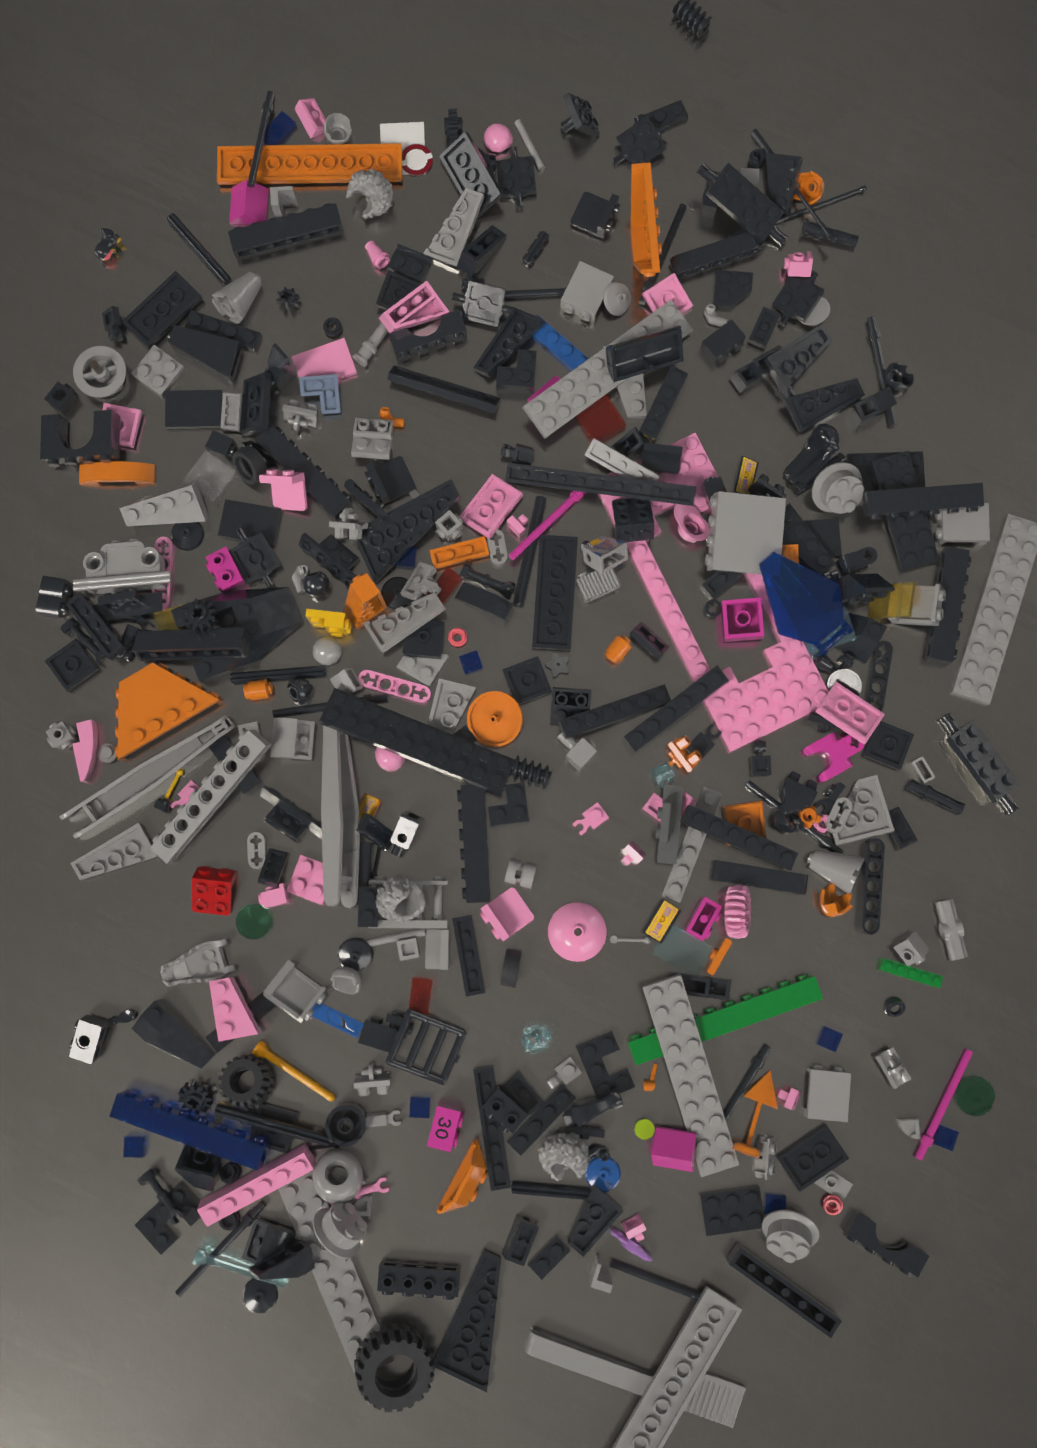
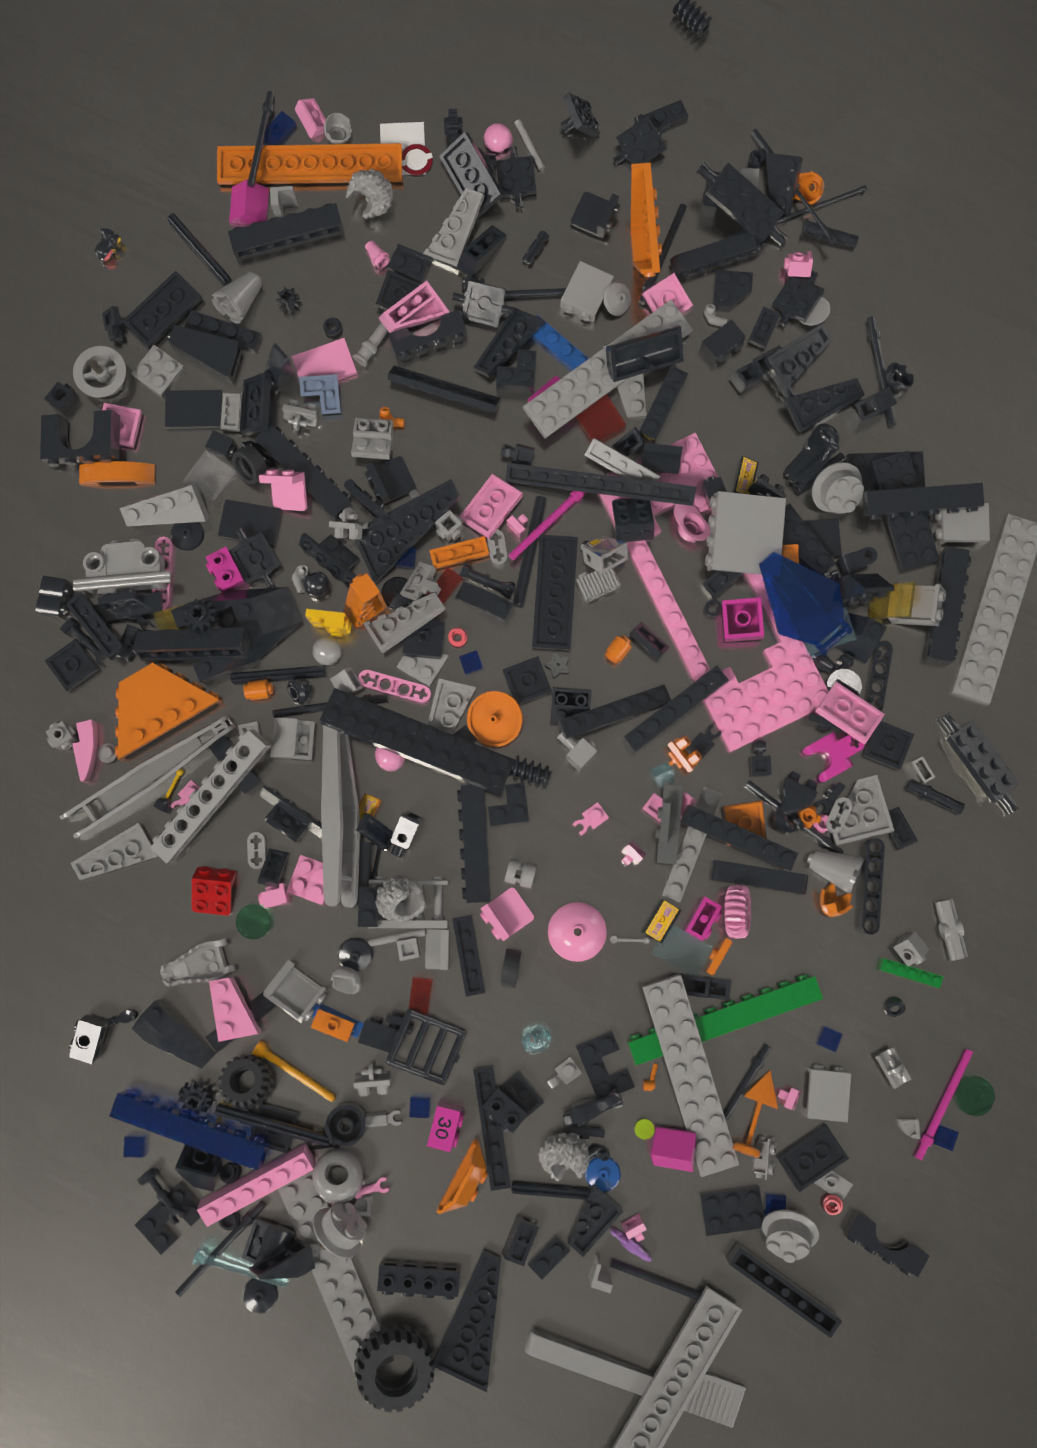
(332, 1025): none -> orange plate
(541, 1119): black plate -> none

